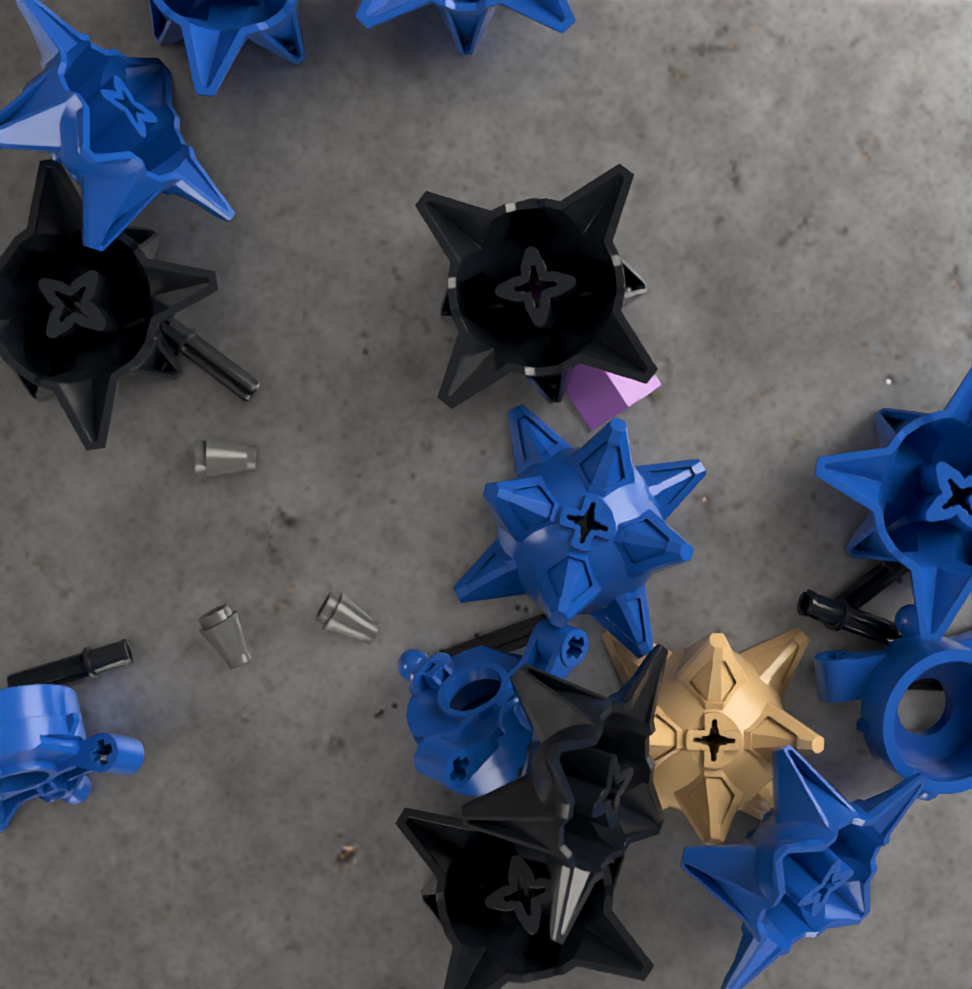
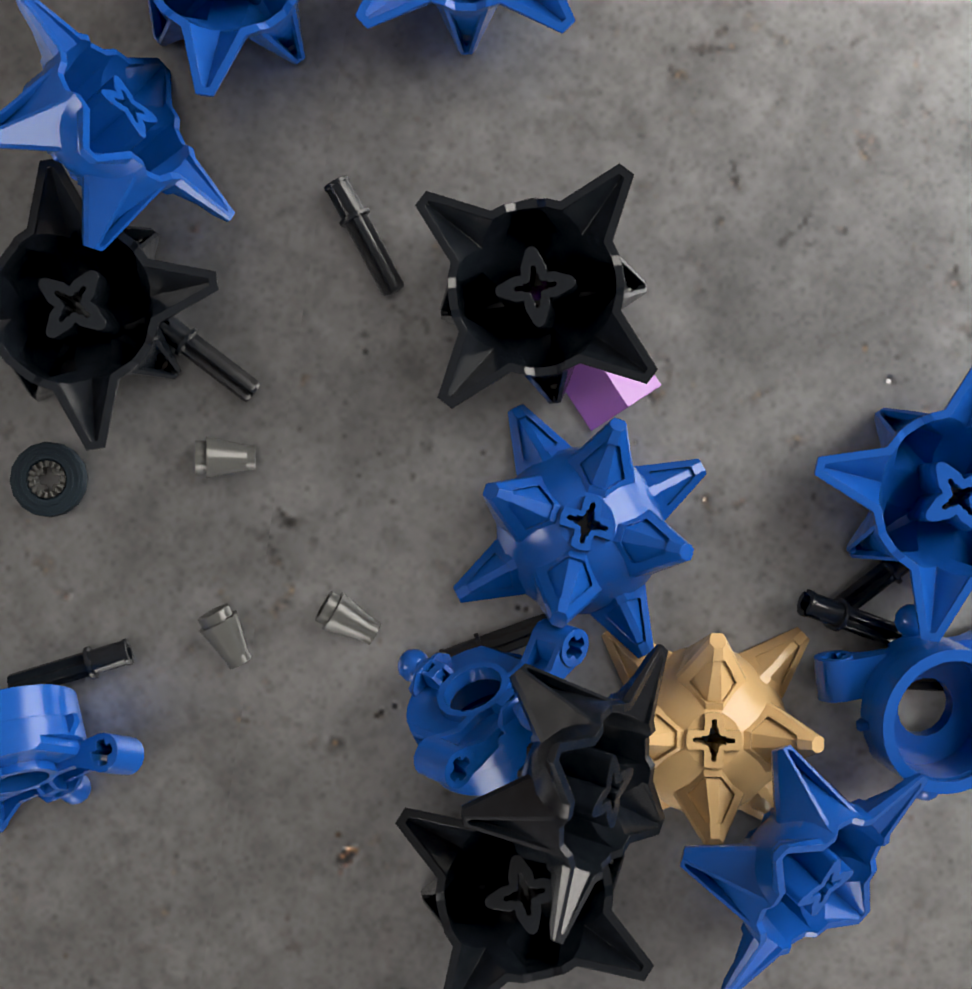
(33, 464): none -> black bush
(364, 235): none -> black axle

